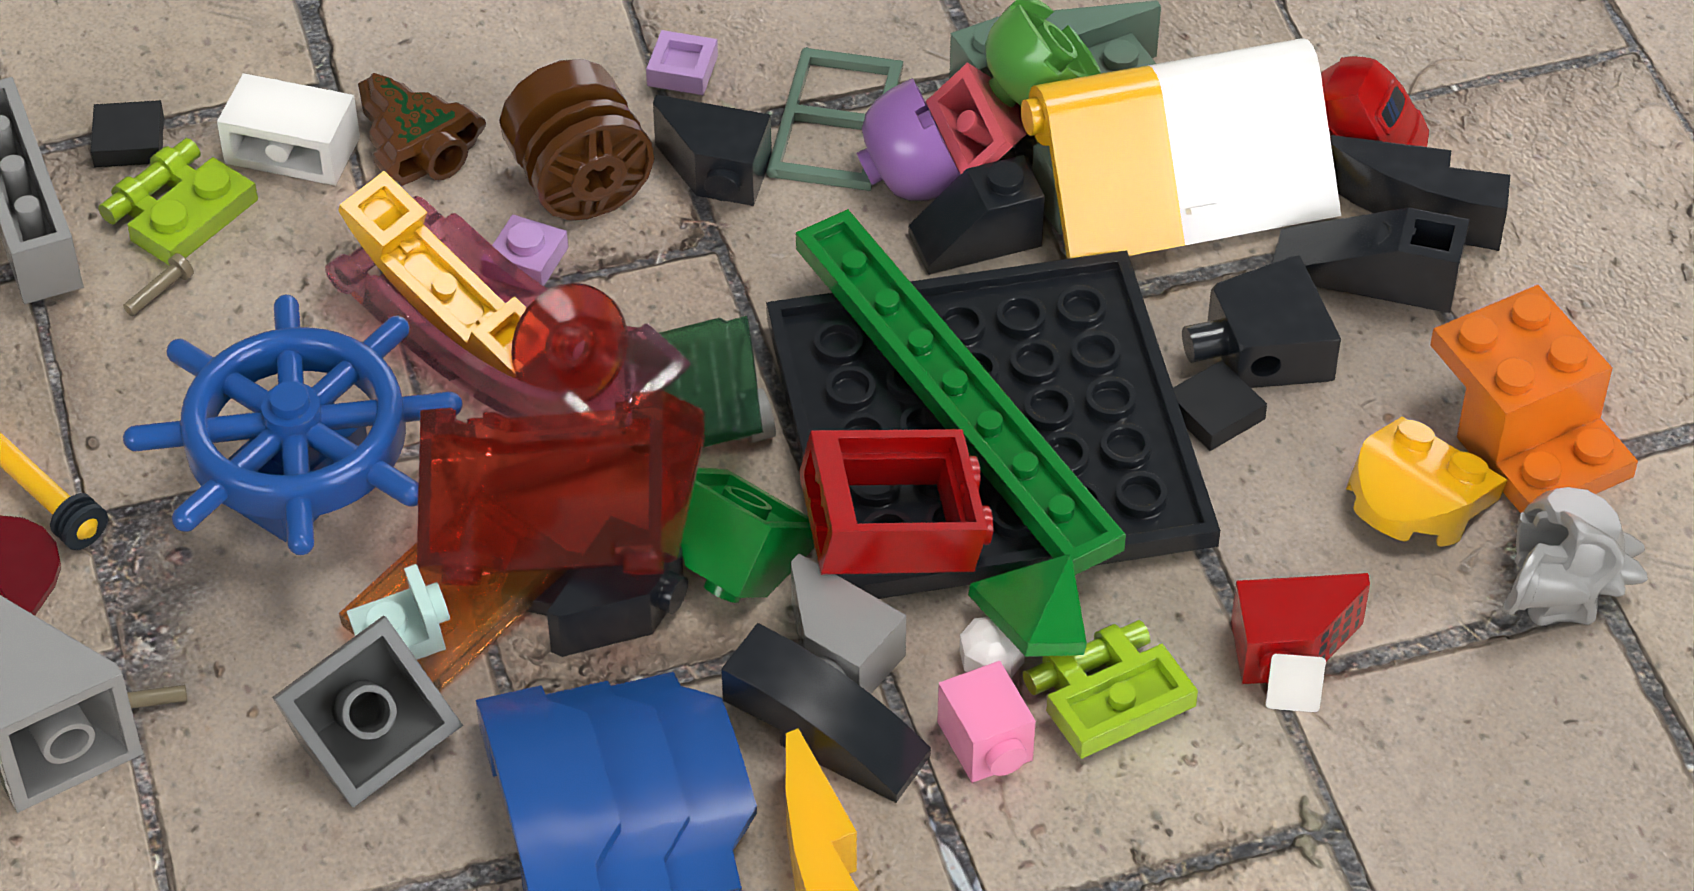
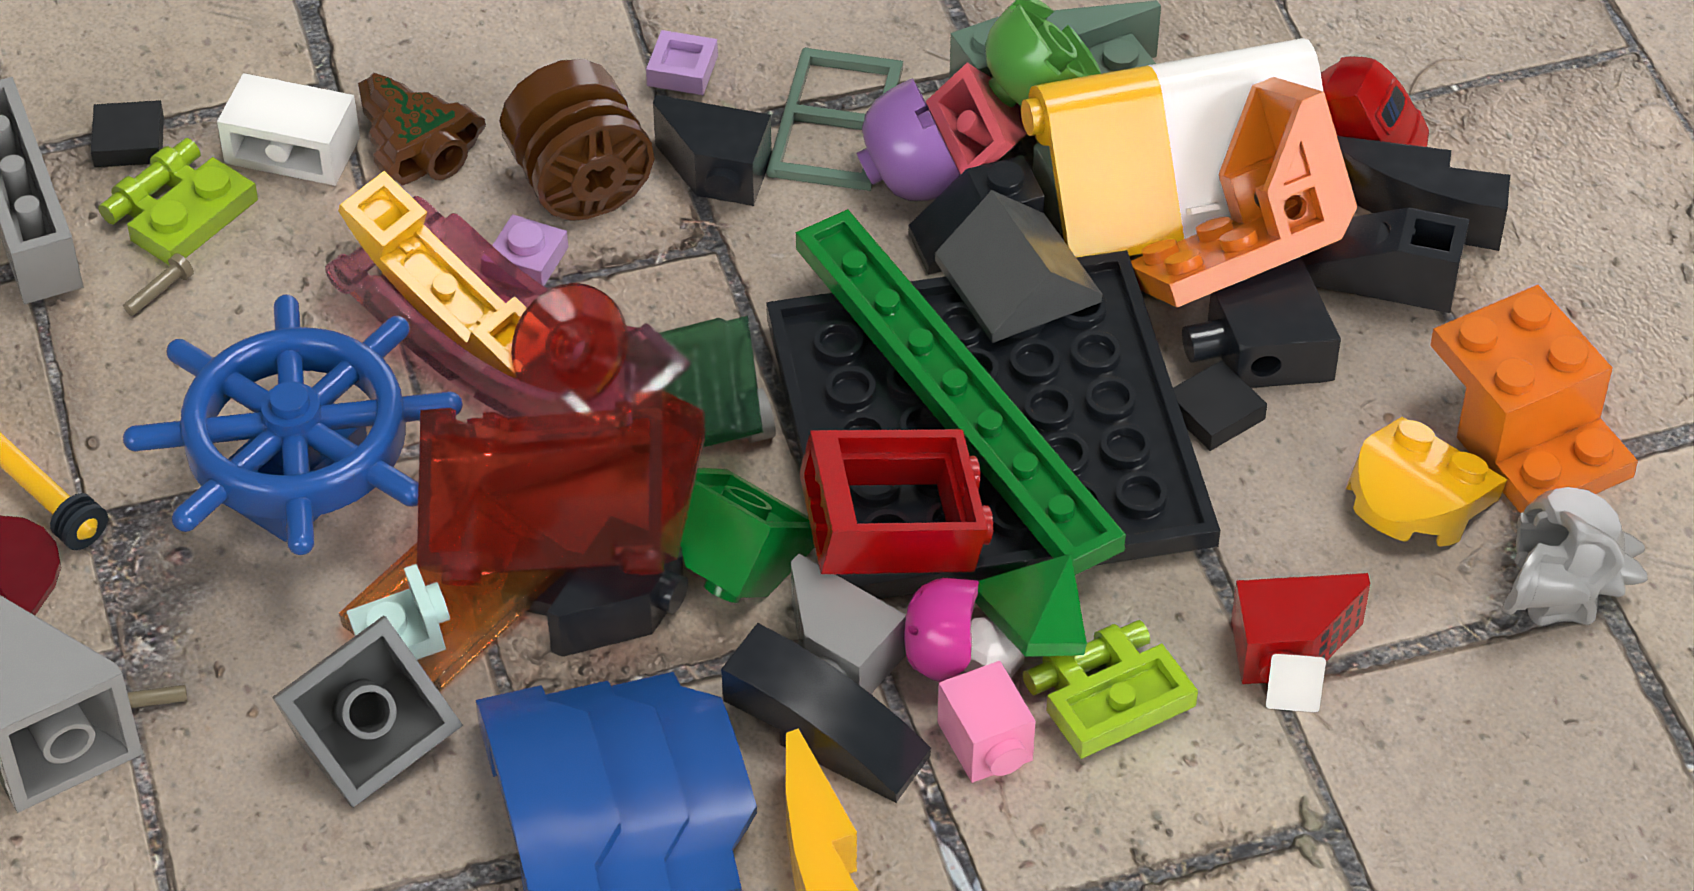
(940, 627): none -> dark pink helmet
(1014, 268): none -> dark grey slope
(1295, 165): none -> orange bracket

